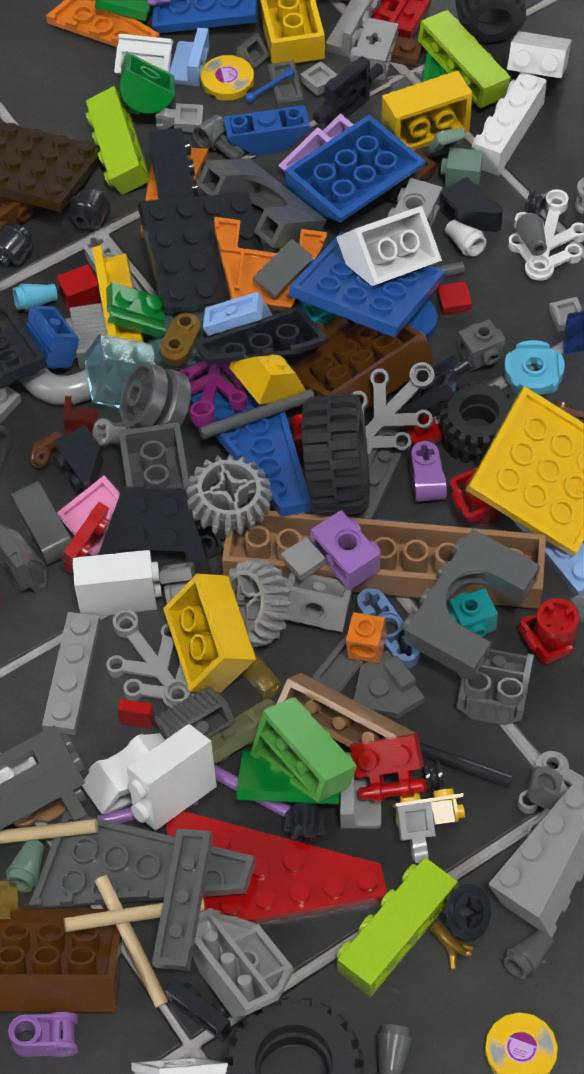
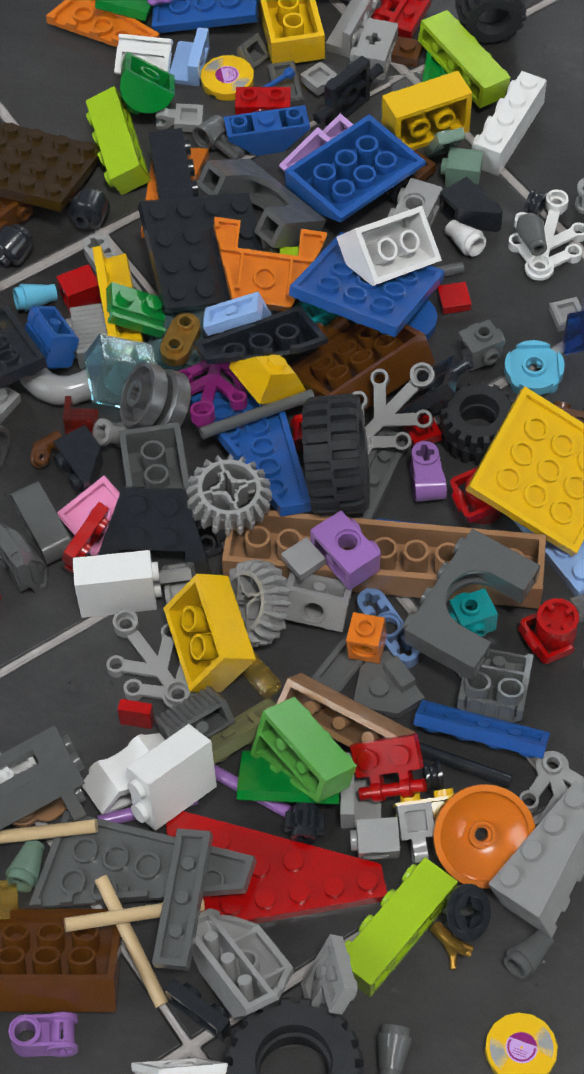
(71, 672): light grey plate -> none
(261, 99): none -> red brick
(283, 269): dark grey tile -> none
(331, 977): none -> light grey plate
(376, 838): none -> light grey brick
(475, 807): none -> orange dish
(481, 728): none -> blue plate
(539, 54): white brick -> none
(545, 787): dark grey hair -> none

